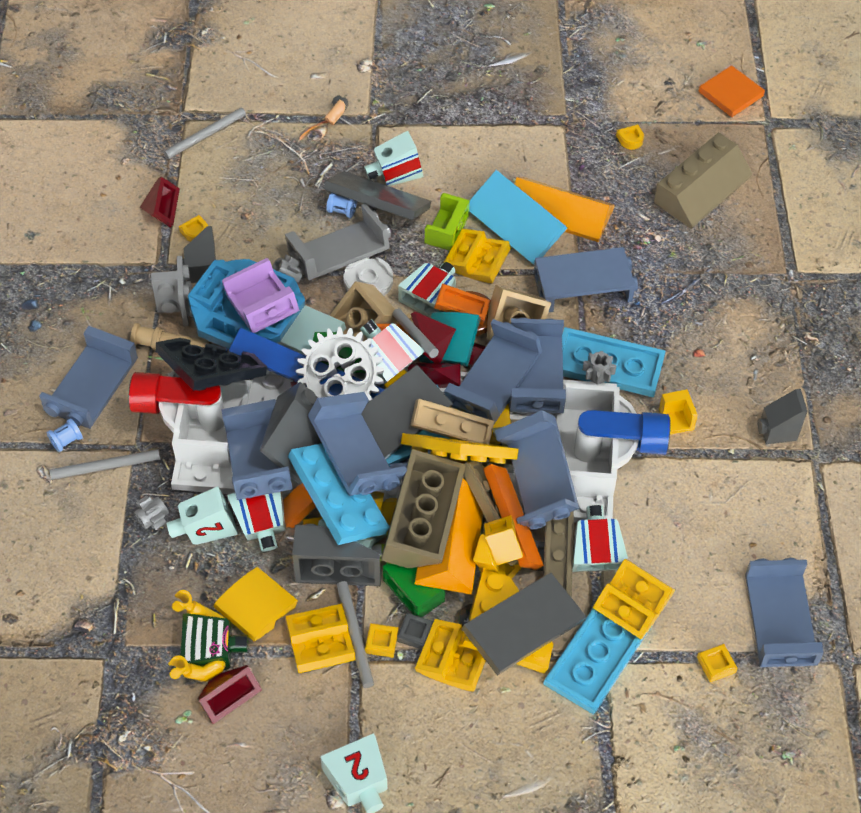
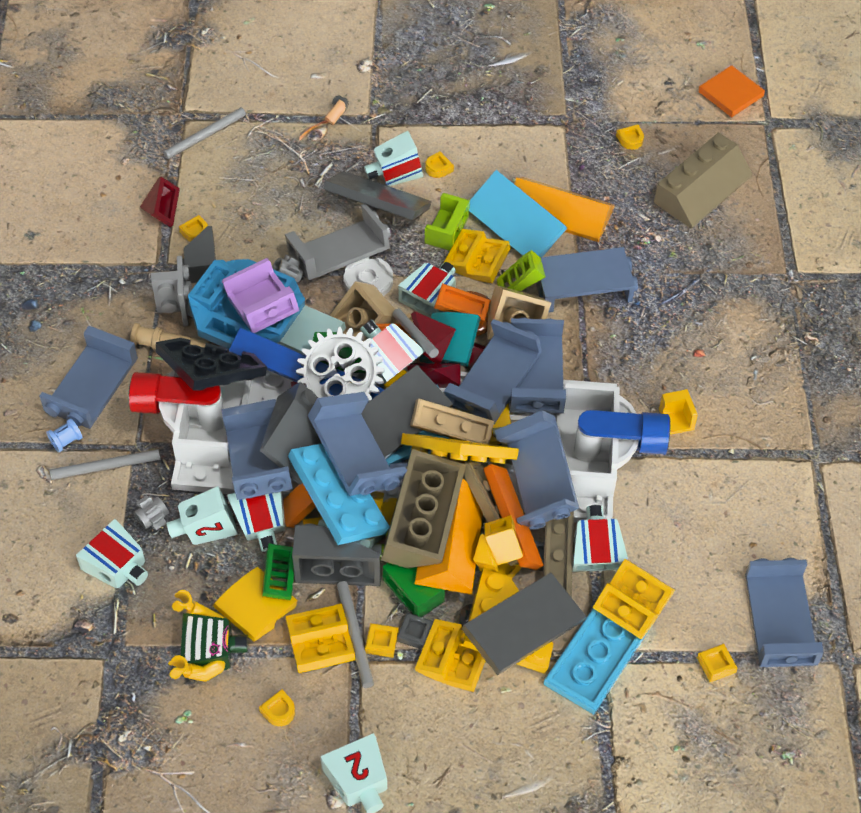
(113, 557): none -> light aqua torso
(228, 692): dark red slope -> none
(278, 709): none -> yellow tile
(283, 554): none -> green slope
(341, 205): light blue bush -> none
(438, 165): none -> yellow tile
(529, 266): none -> lime slope
(599, 367): light grey gear -> none
(636, 364): medium azure plate -> none
(783, 418): dark grey slope -> none

